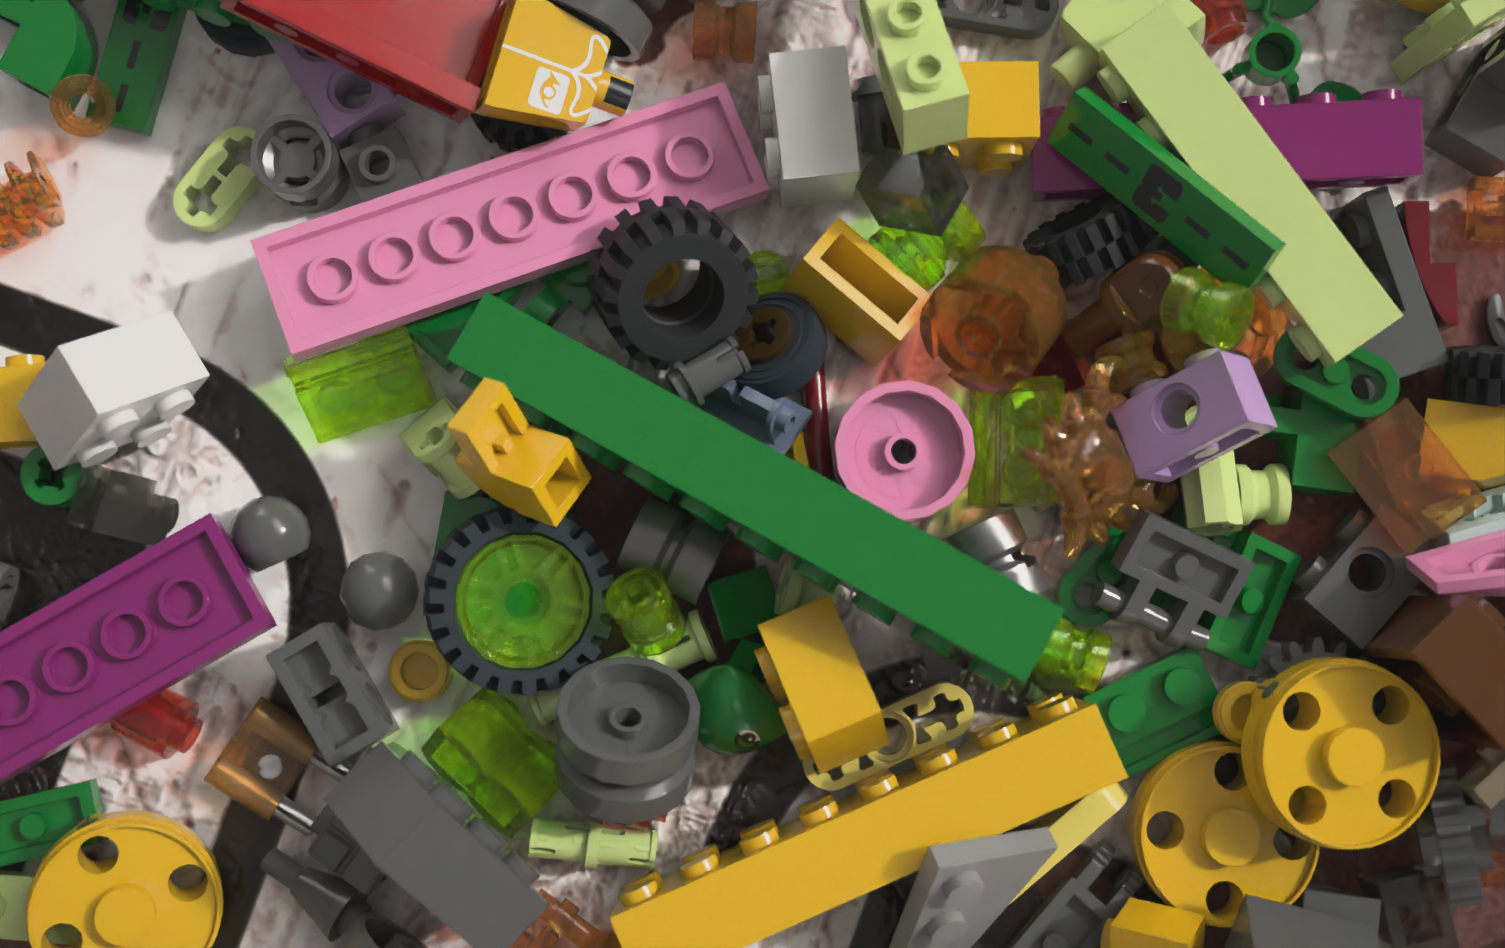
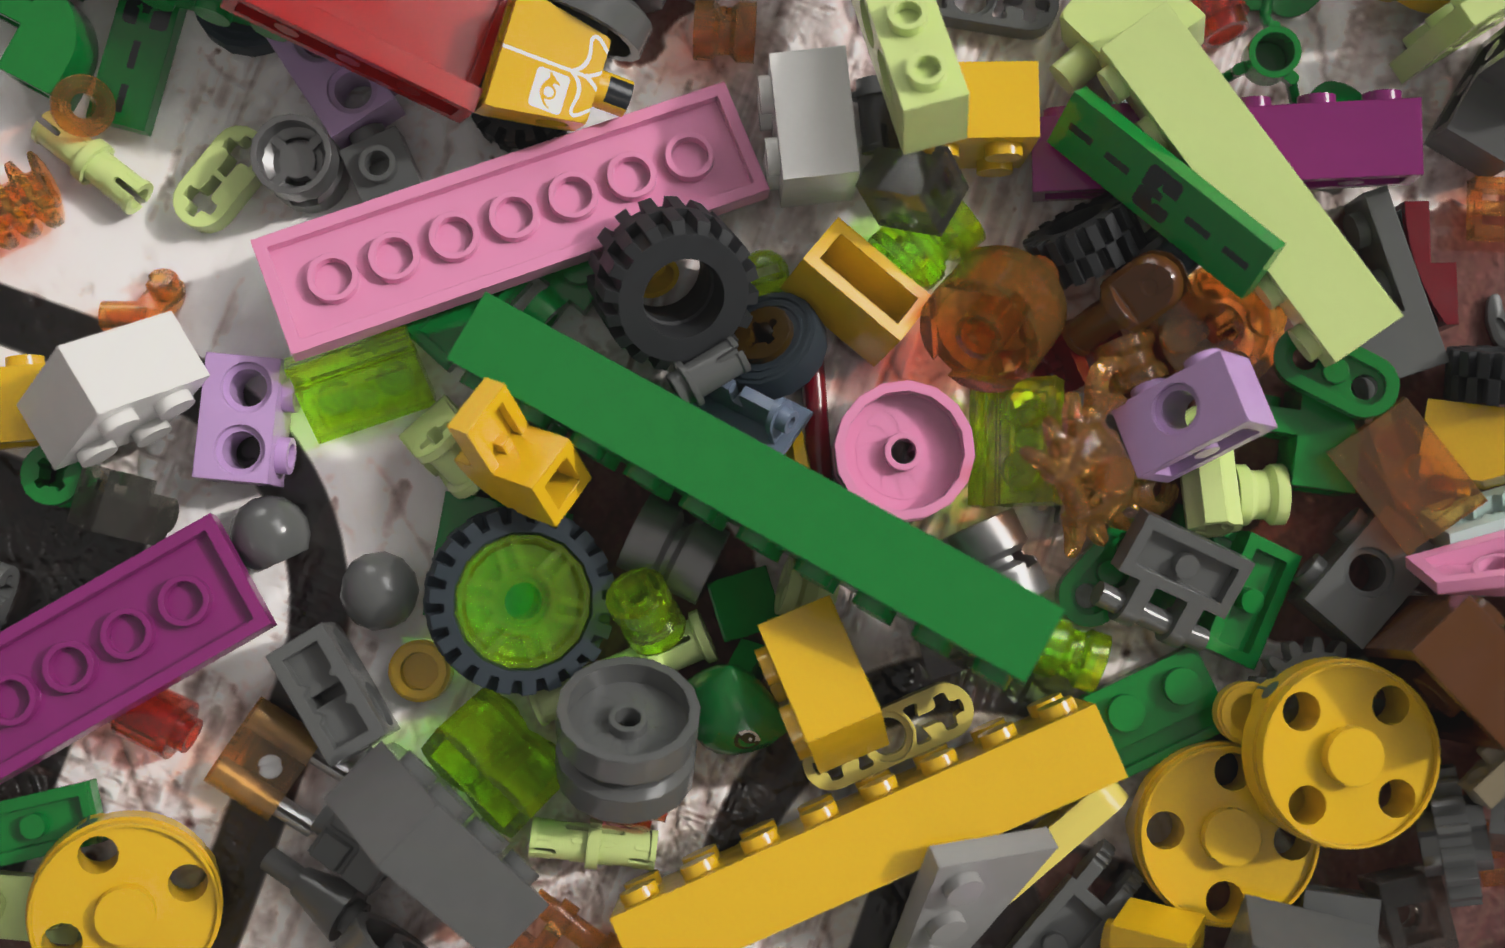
(94, 164): none -> yellowish green pin
(162, 294): none -> clear orange arm
(228, 421): none -> lavender brick
(1208, 308): clear neon green wheel -> none

